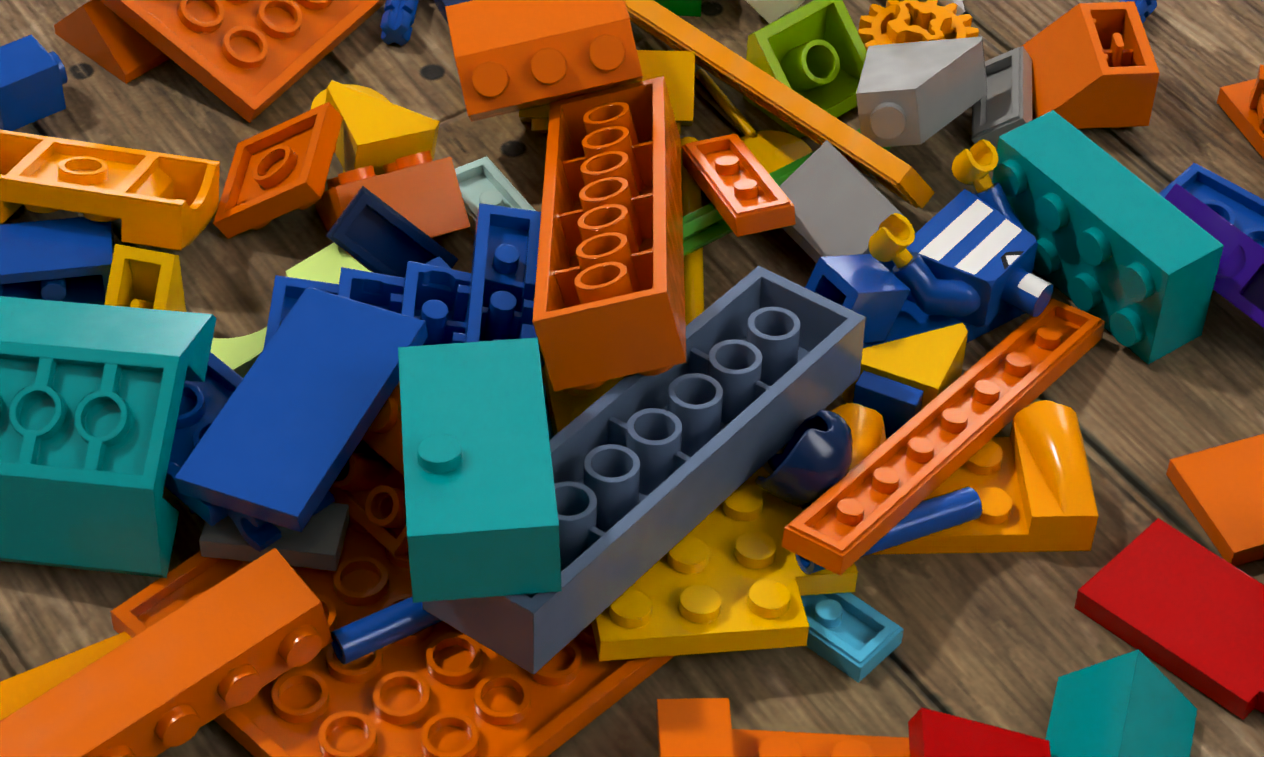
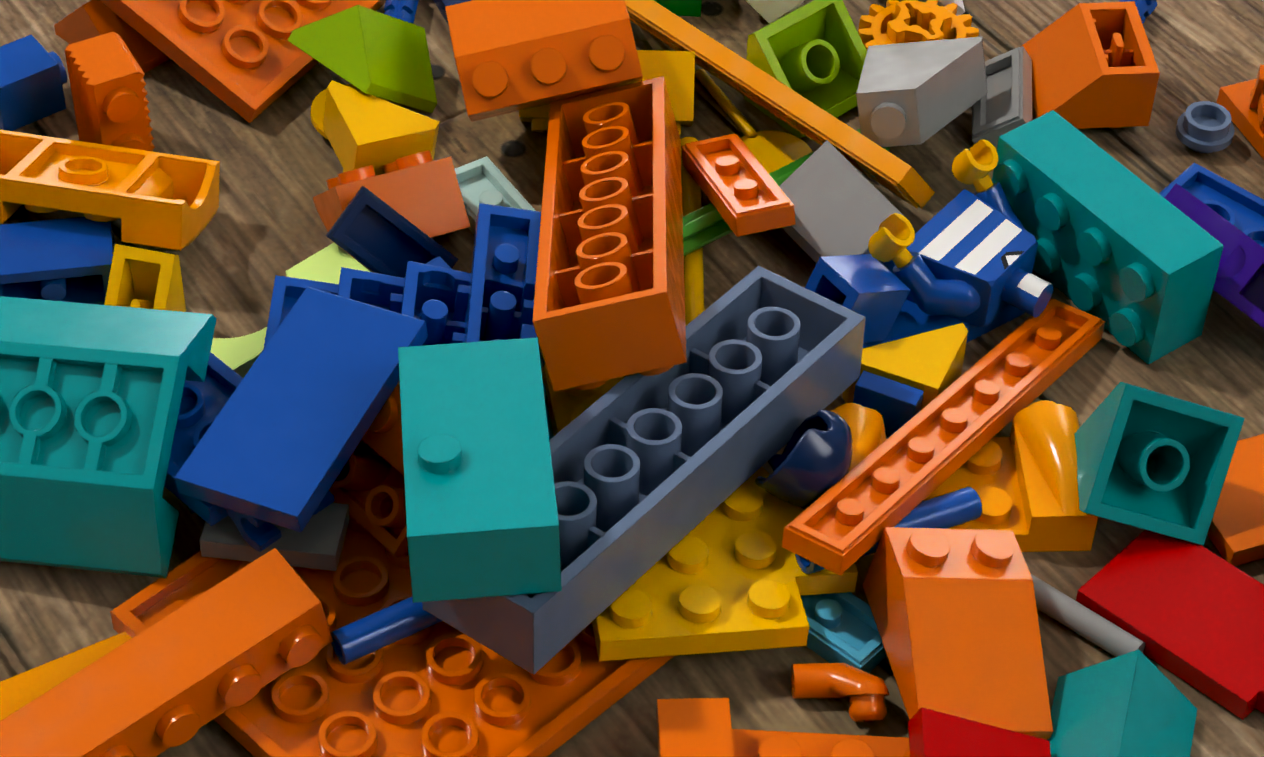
(109, 93): none -> orange brick
(278, 171): orange plate -> none
(373, 54): none -> lime slope
(842, 681): none -> orange arm
(961, 625): none -> orange slope
(1084, 621): none -> light grey bar
(1155, 461): none -> teal slope
(1205, 127): none -> sand blue plate

